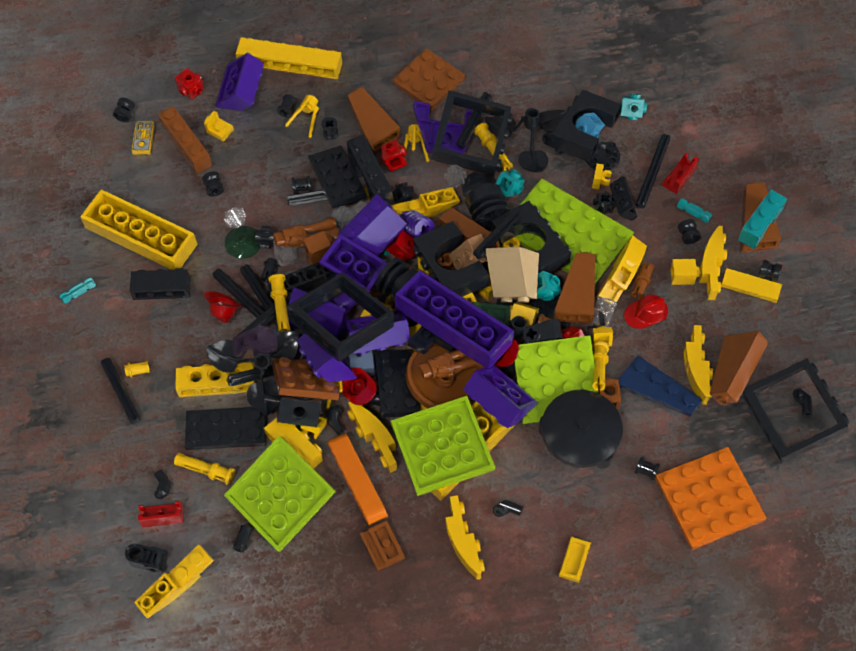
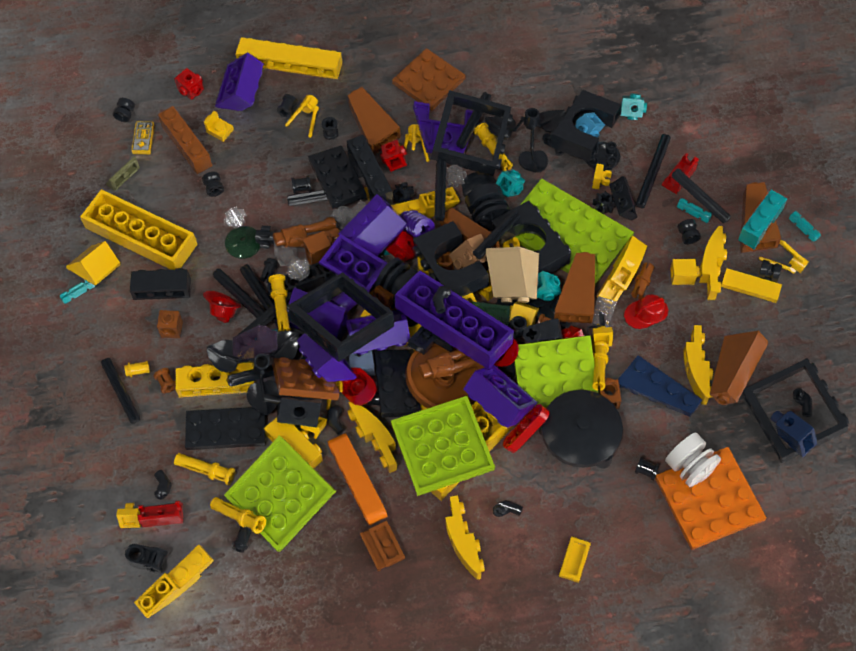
(95, 263): none -> yellow slope
(123, 174): none -> olive slope
(128, 517): none -> yellow tile
(165, 381): none -> dark orange bush
(169, 324): none -> dark orange brick
(244, 517): none -> yellow pin
(298, 268): none -> clear gear
(383, 295): none -> reddish brown tile
(440, 190): none -> black axle
(441, 293): none -> black arm
(526, 428): none -> red beam
(696, 464): none -> white wheel
(700, 195): none -> black axle
(795, 432): none -> dark blue torso
(798, 262): none -> yellow plant
(804, 226): none -> teal axle

